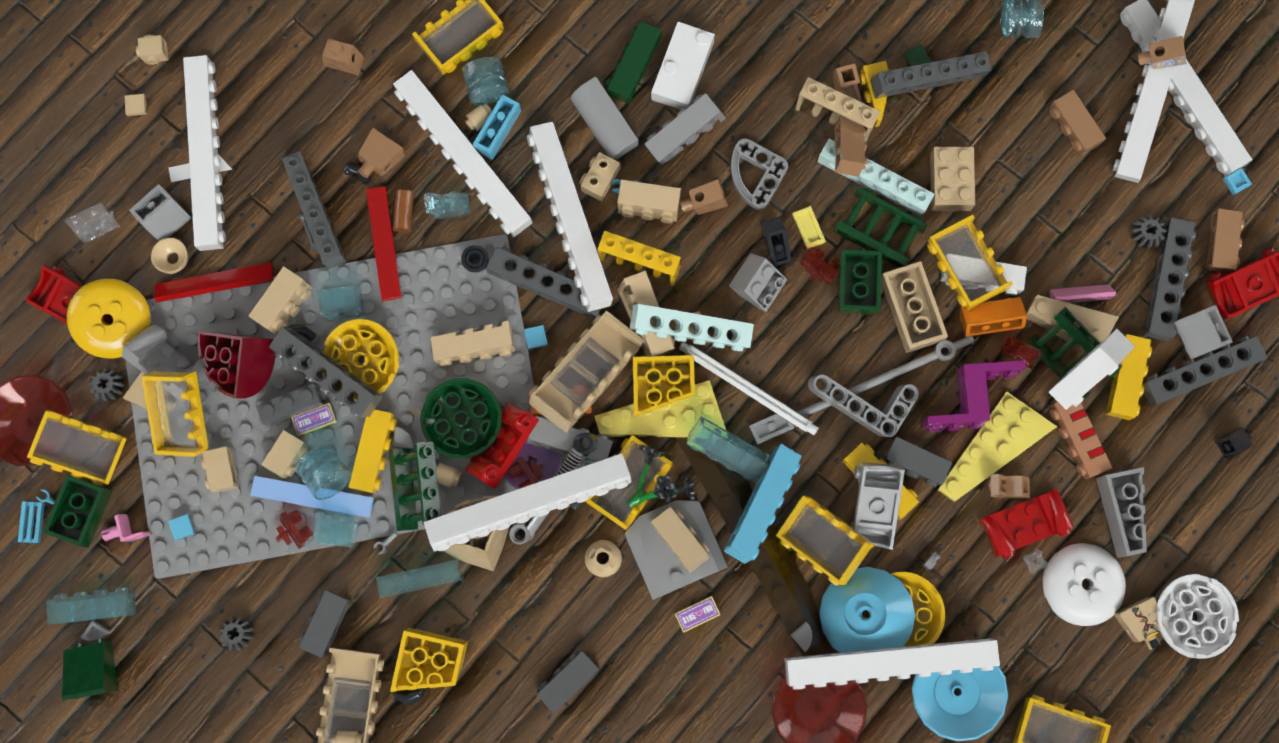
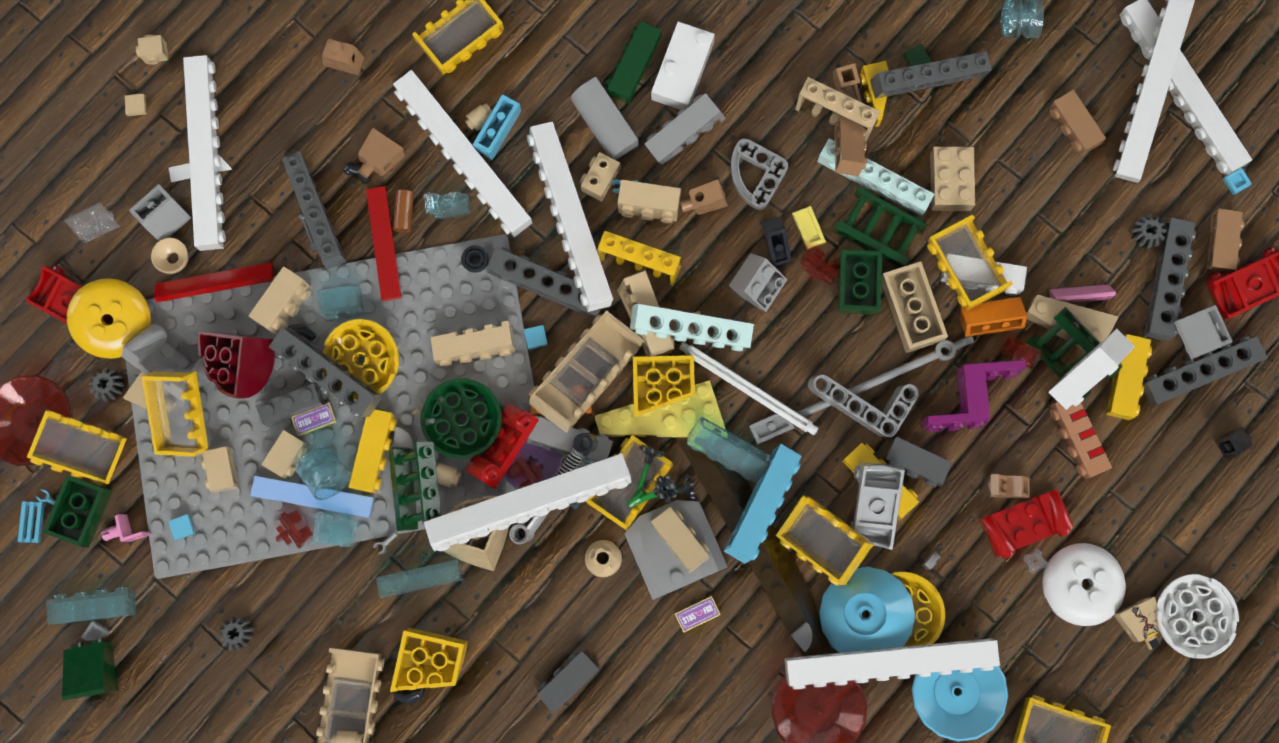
(324, 623): dark grey brick -> none
(485, 80): clear light blue wheel -> none
(1007, 434): light yellow wing -> none
(1124, 510): light grey wedge -> none
(1172, 51): medium nougat torso -> none

